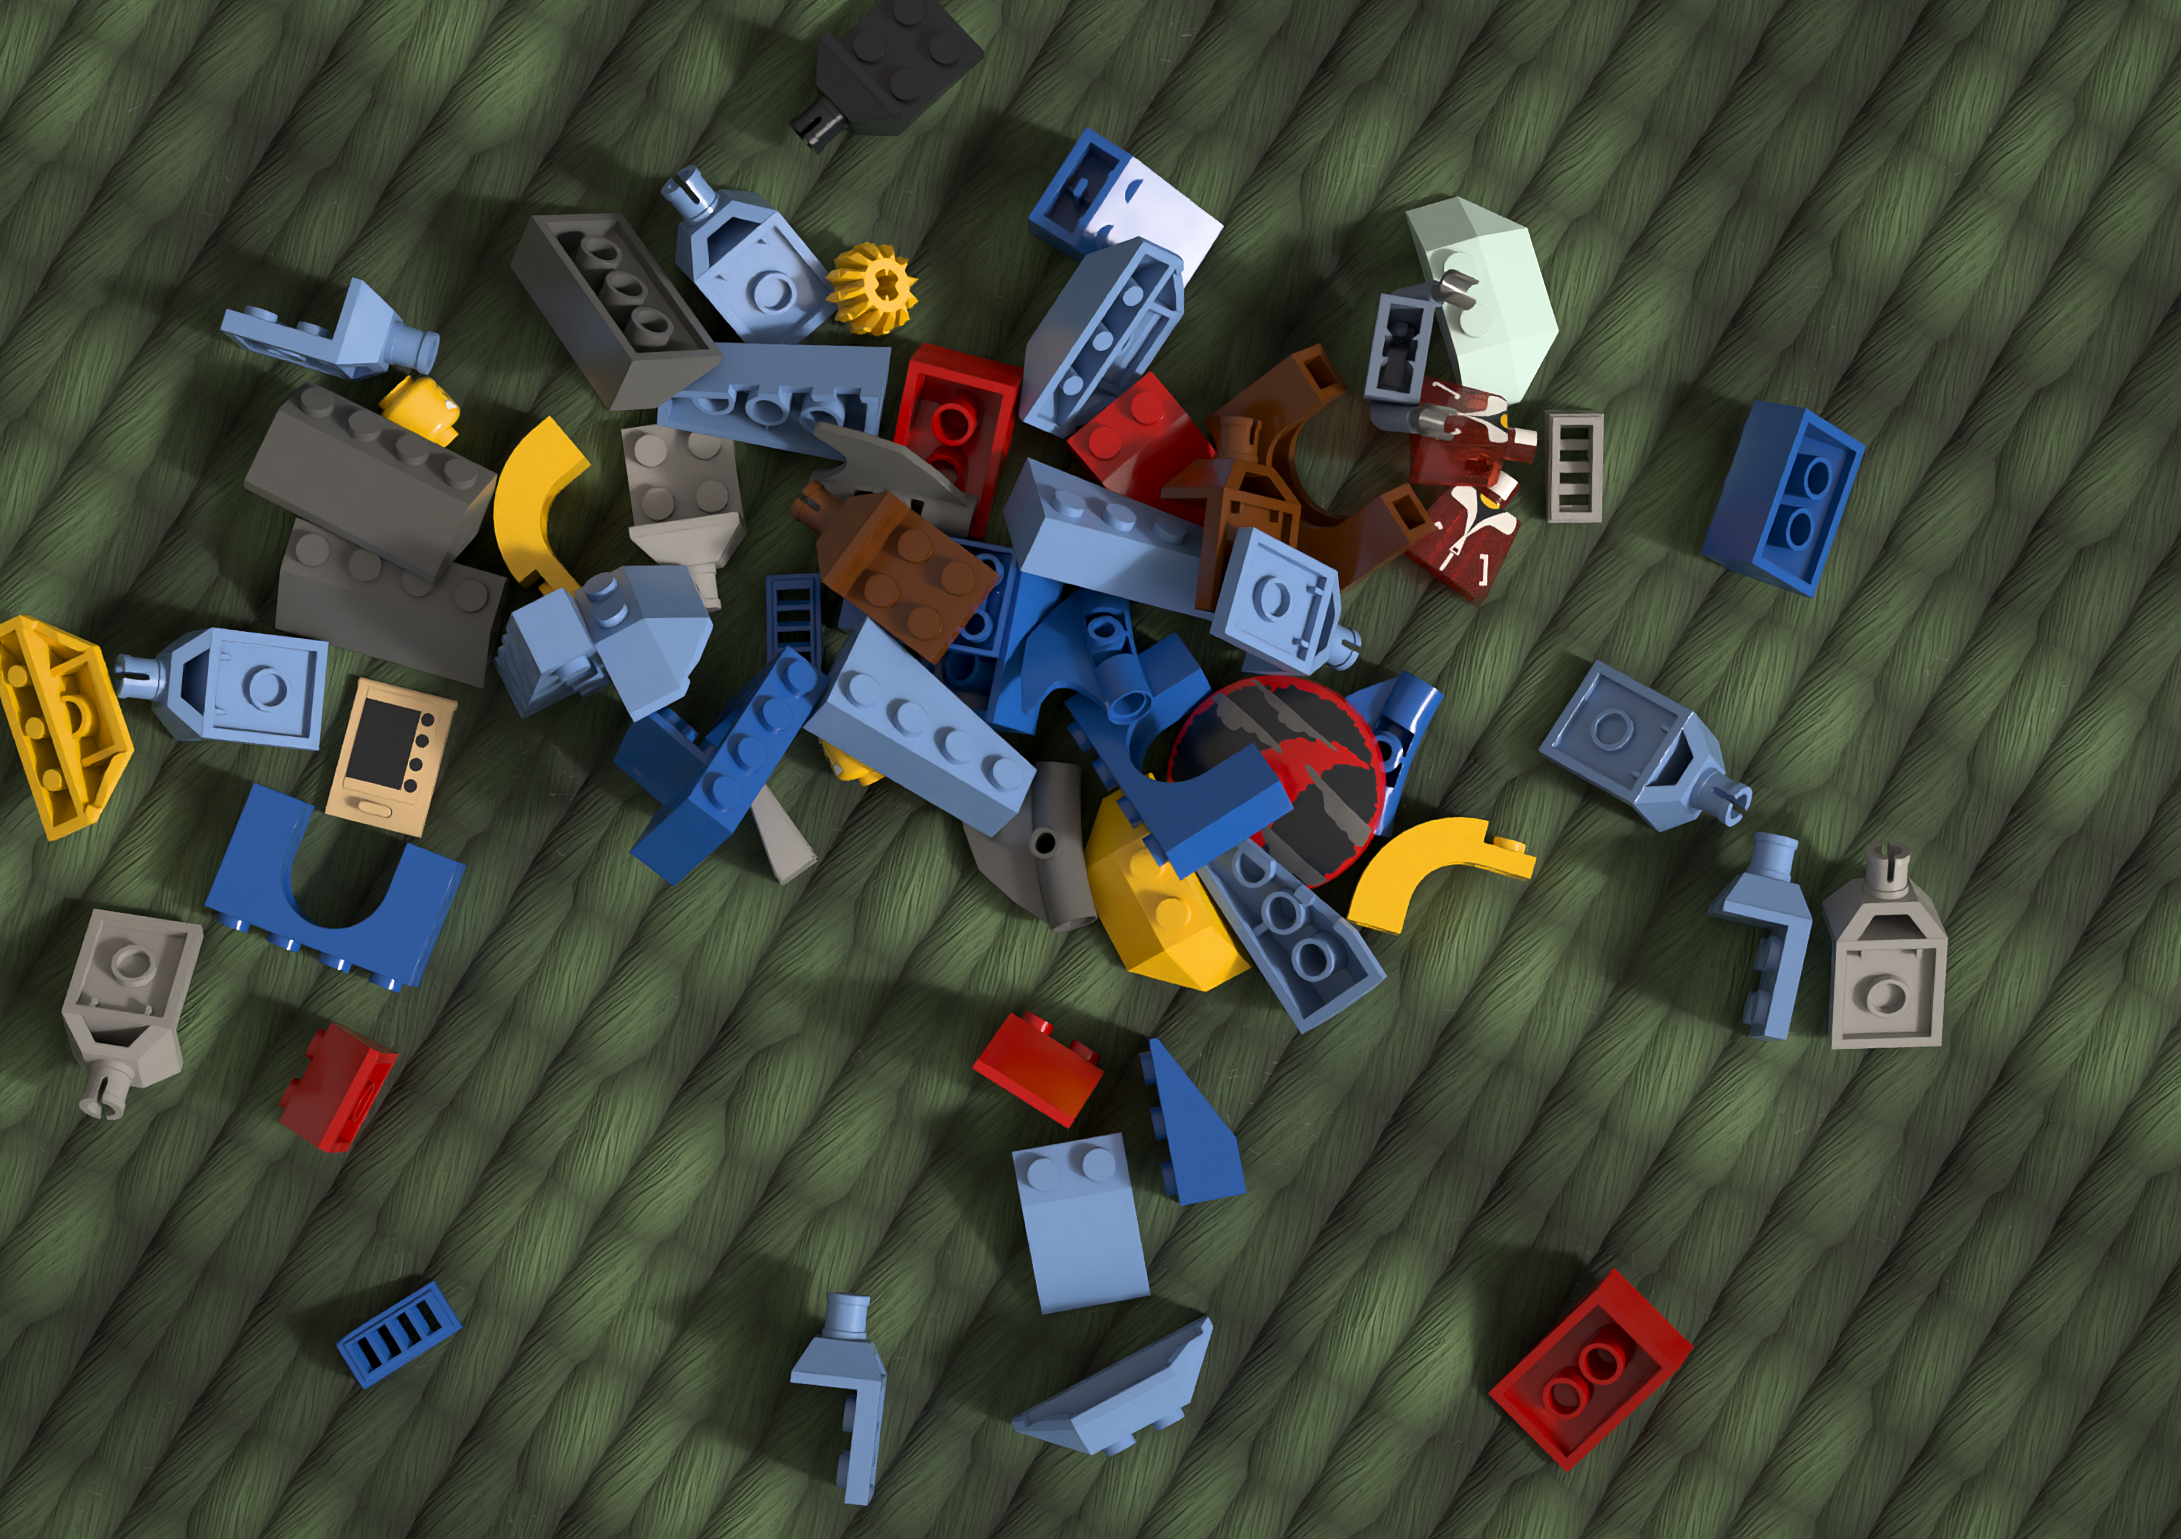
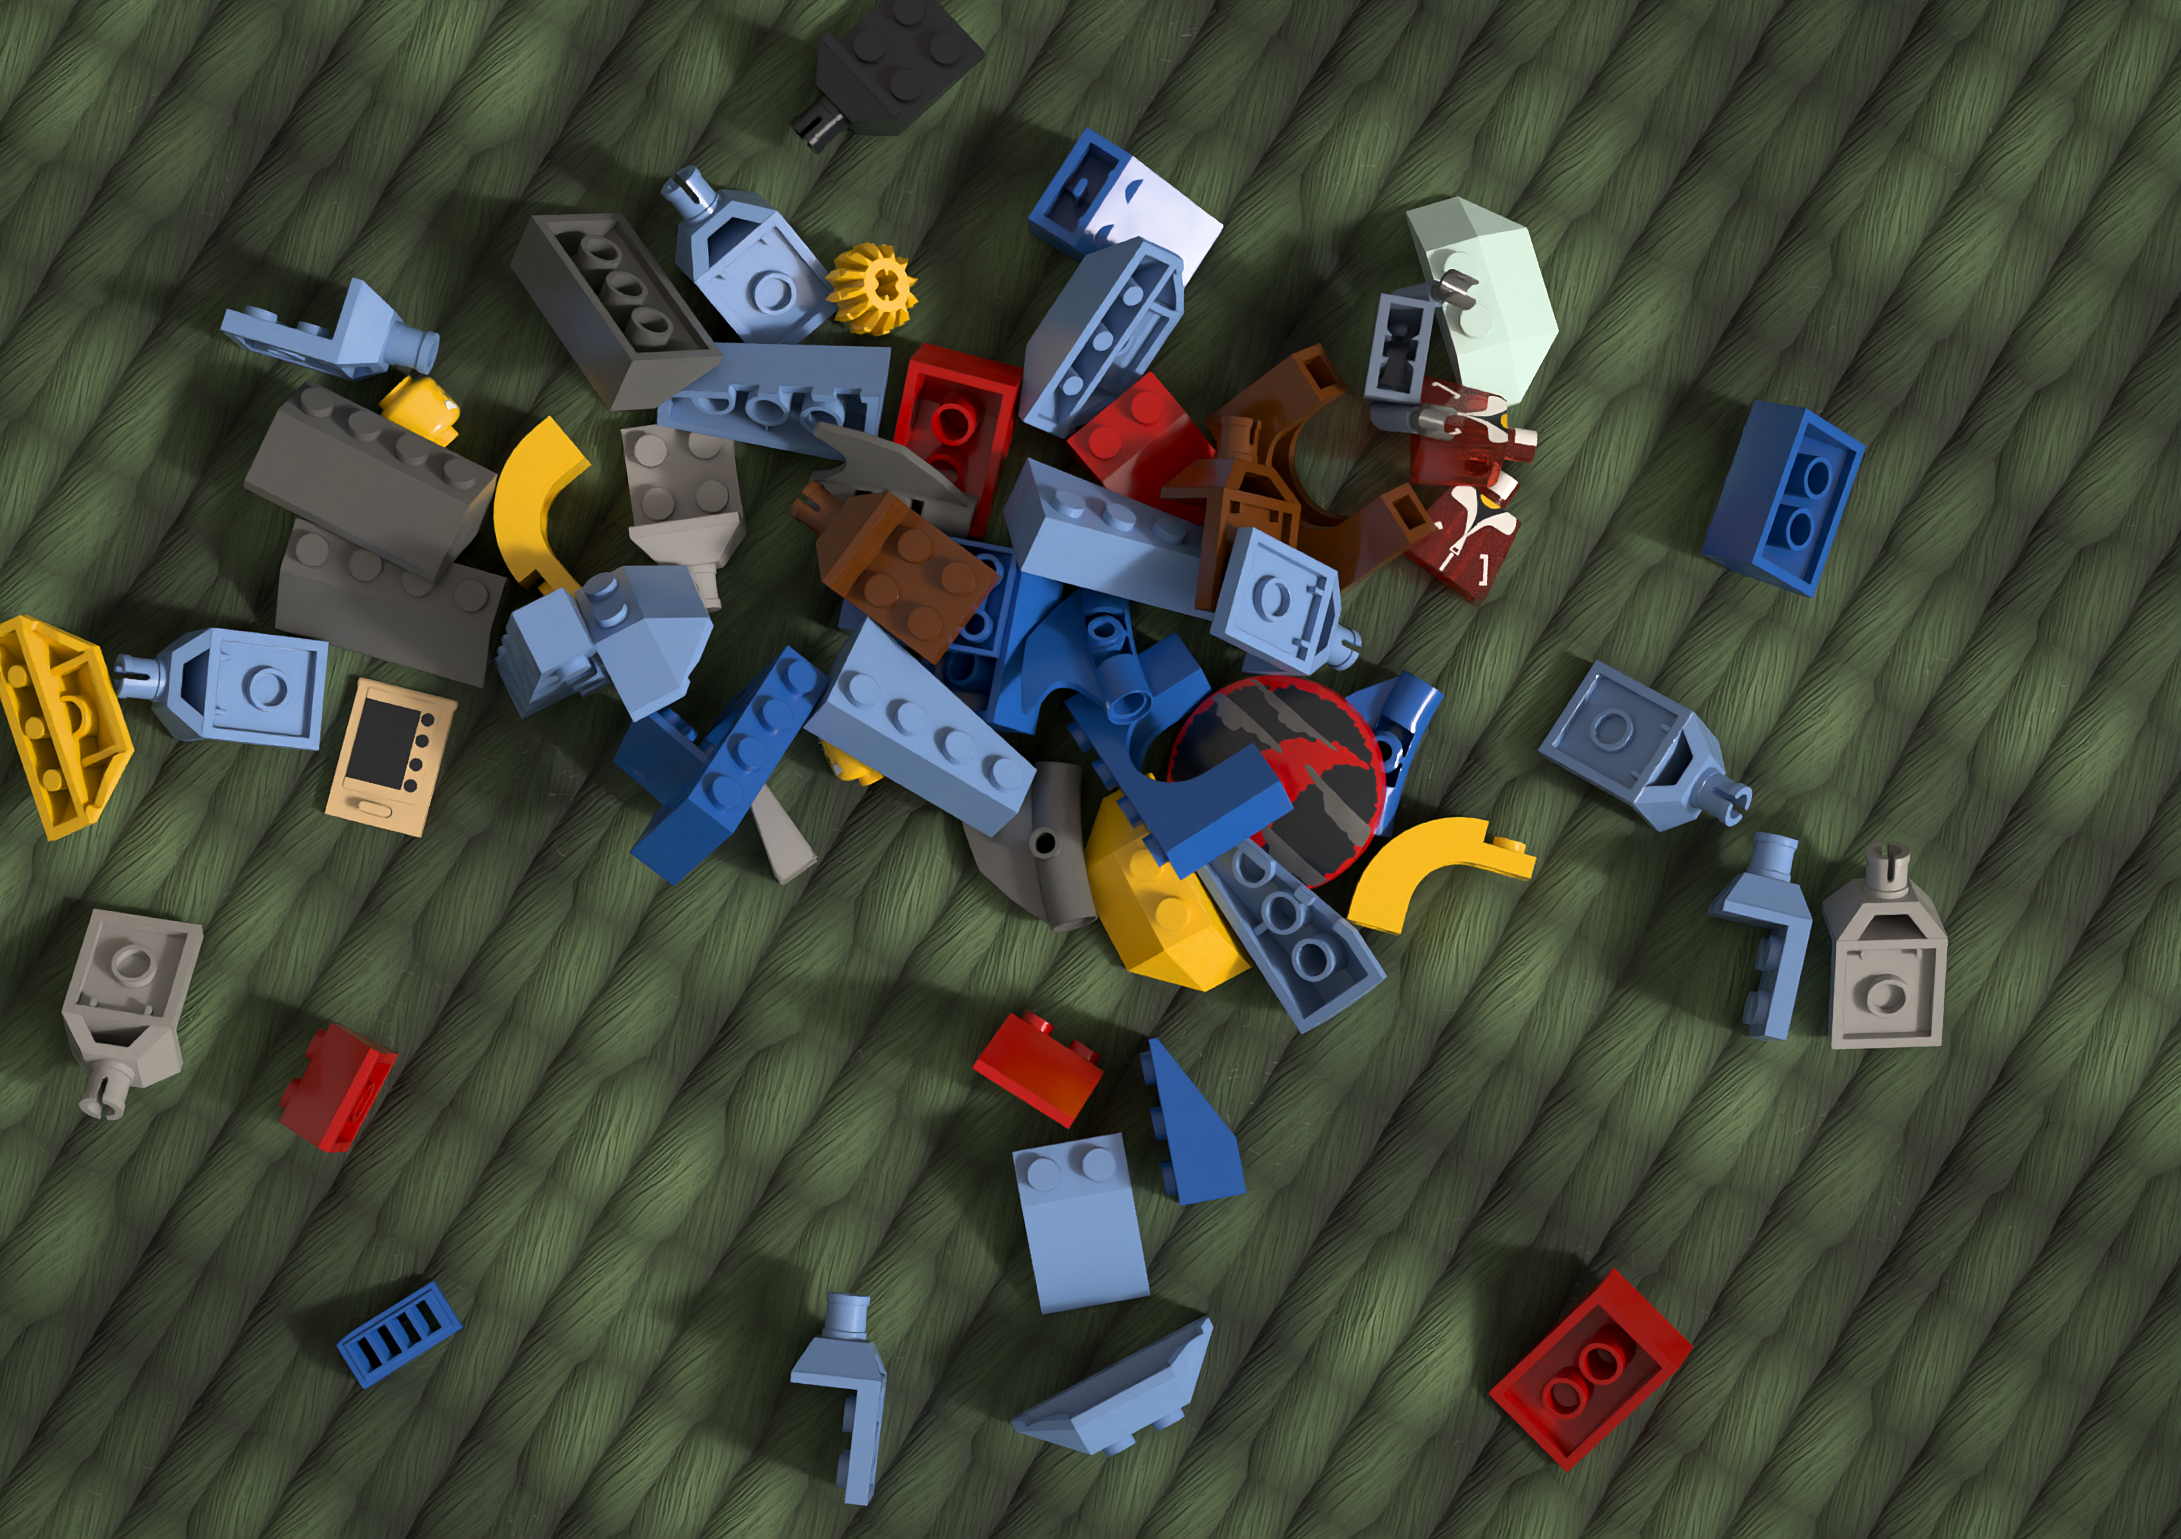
(257, 890): blue arch -> none
(815, 626): blue slope -> none
(1553, 422): light grey slope -> none

